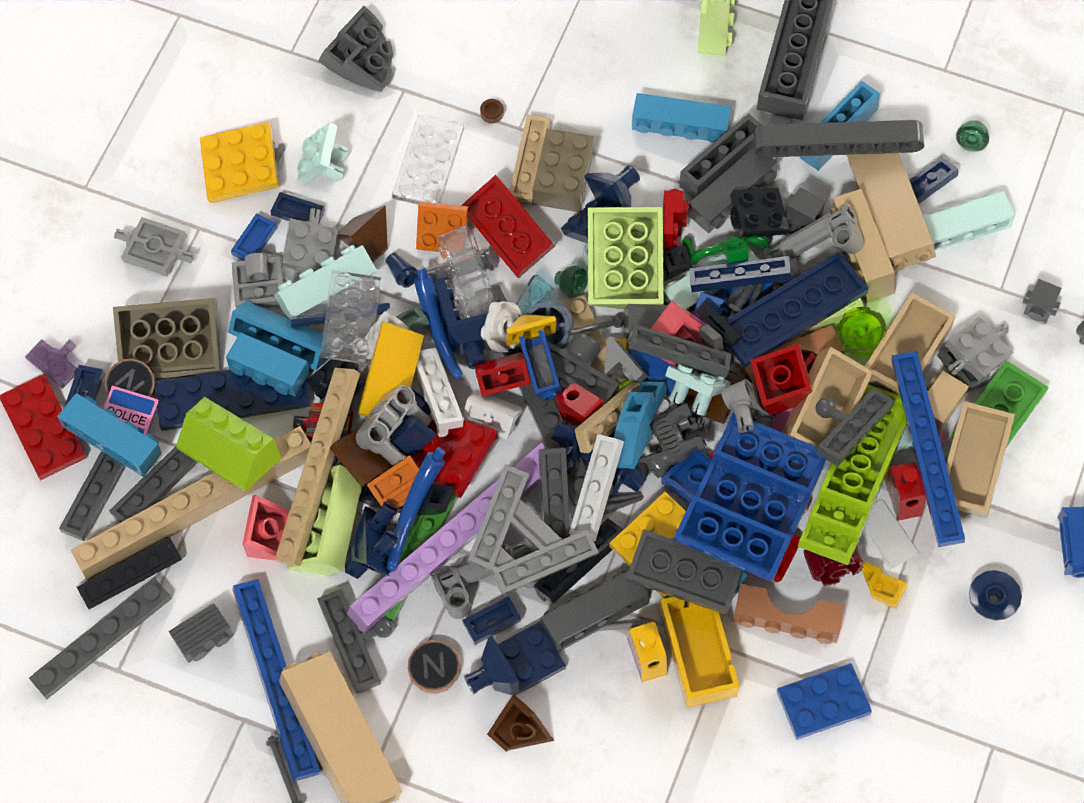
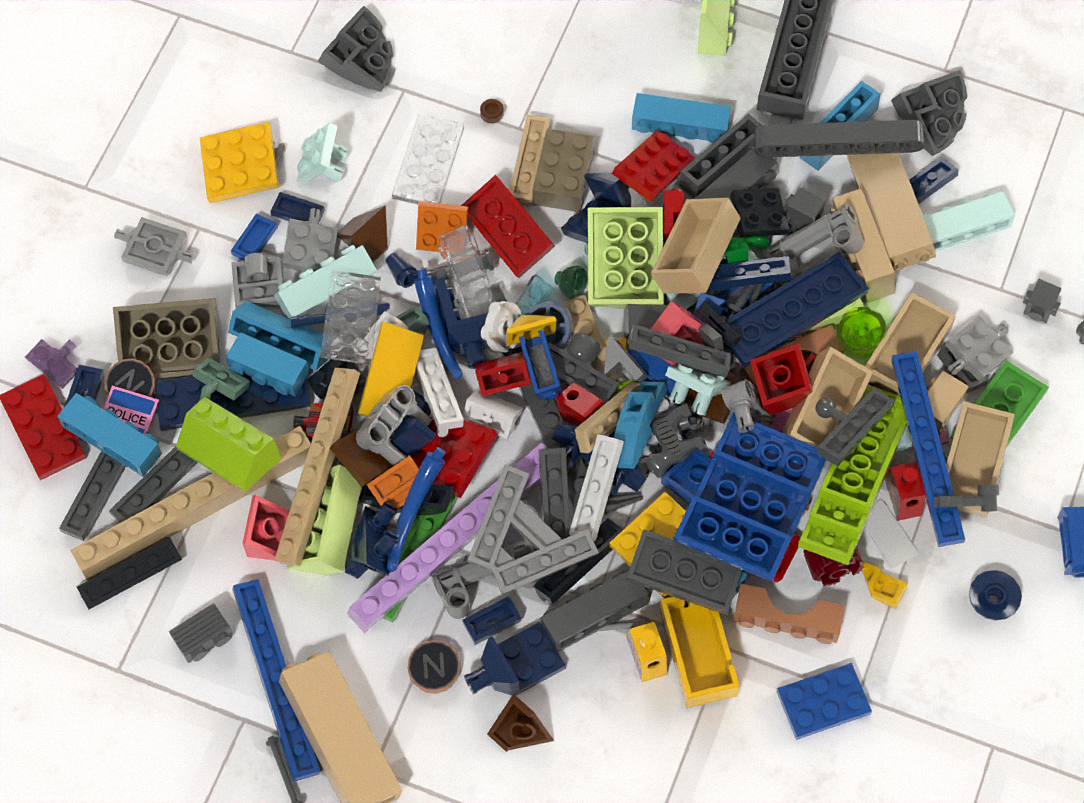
(100, 638): dark grey plate -> none
(219, 378): none -> sand green plate
(351, 640): dark grey plate -> none
(617, 322): dark grey piece -> none
(653, 165): none -> red plate
(695, 245): none -> tan piece
(938, 107): none -> dark grey brick
(973, 136): clear green brick -> none
(986, 499): none -> dark grey brick

